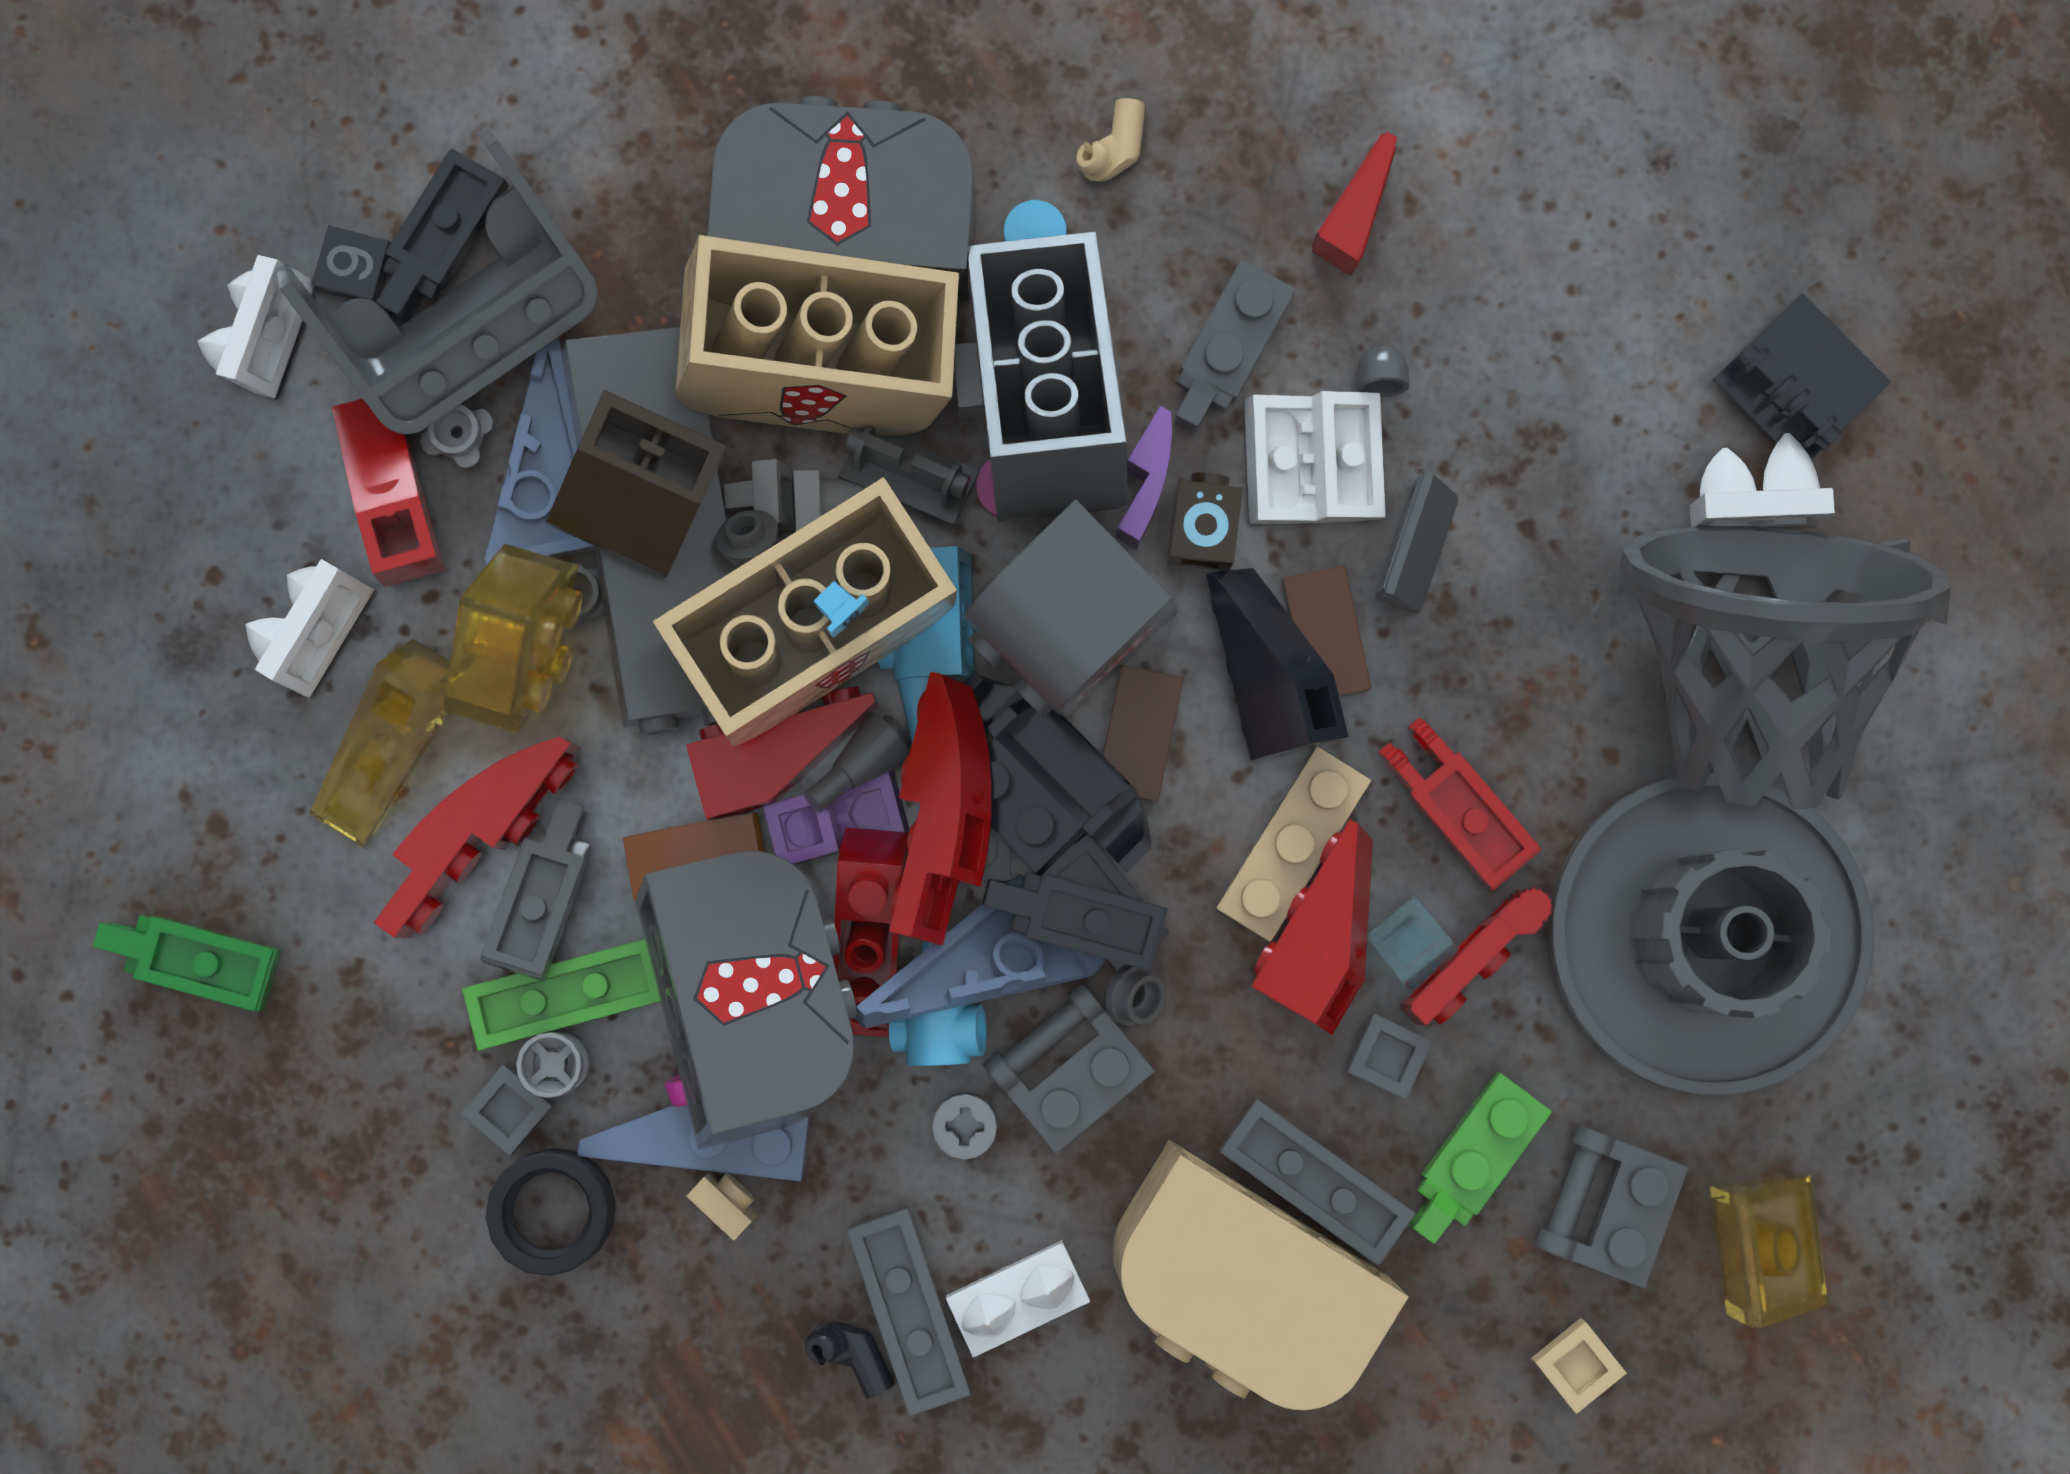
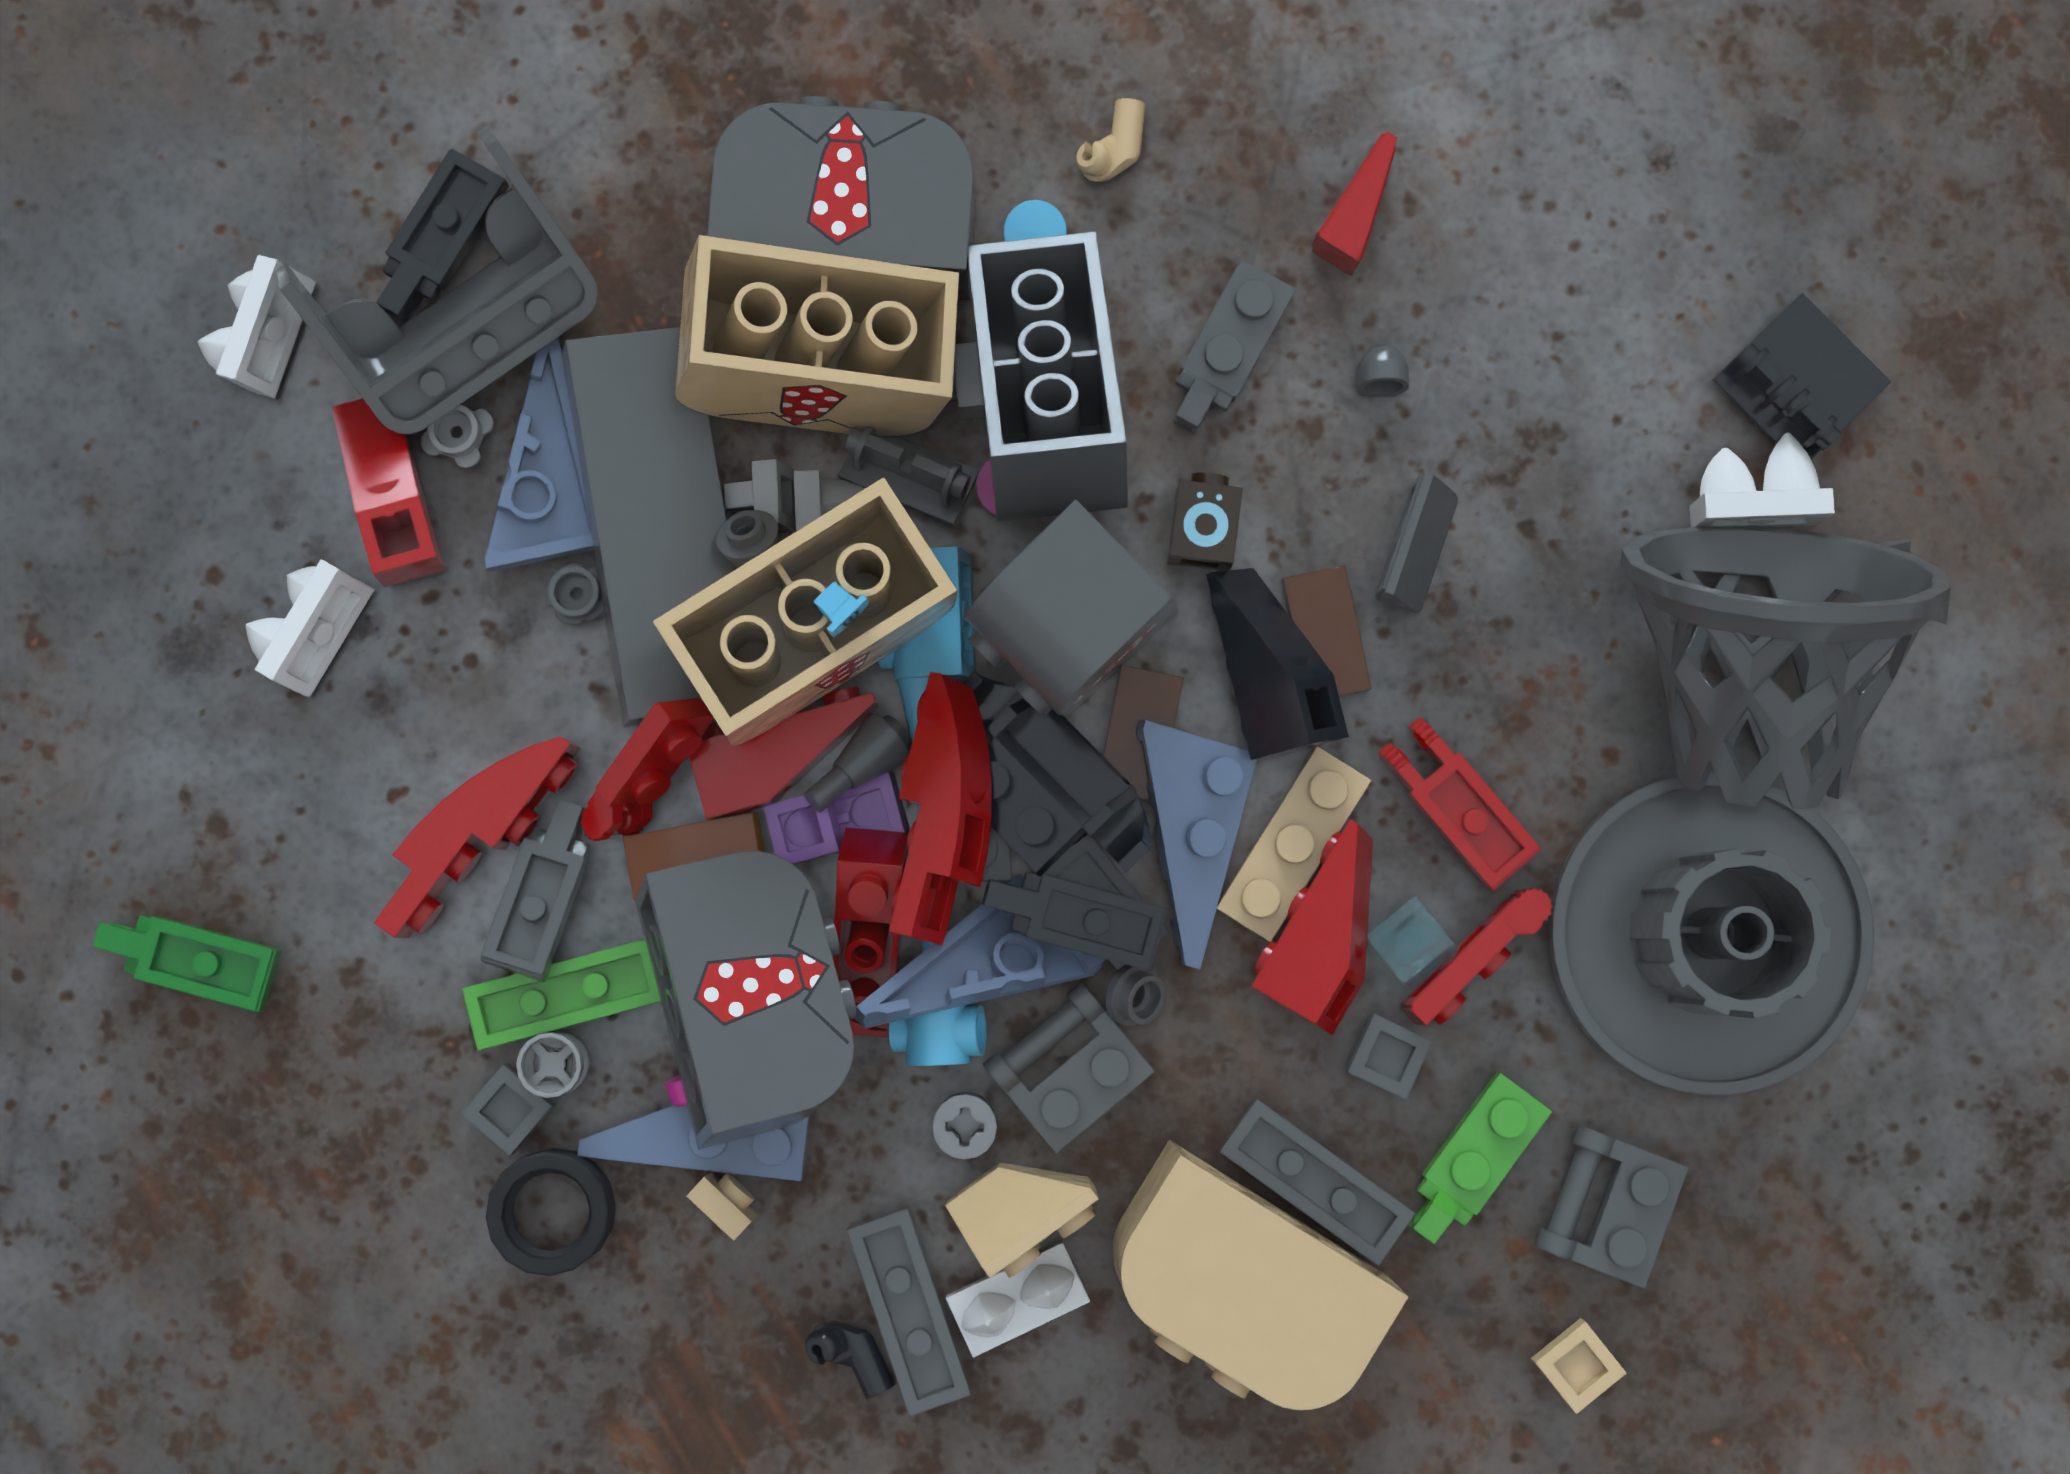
(351, 264): black tile -> none
(384, 741): clear yellow slope -> none
(512, 638): clear yellow brick -> none
(635, 483): dark brown slope -> none
(645, 768): none -> red hinge
(1015, 1209): none -> tan slope
(1149, 464): medium lavender slope -> none
(1198, 806): none -> sand blue wing
(1314, 458): white slope -> none
(1769, 1249): clear yellow slope -> none

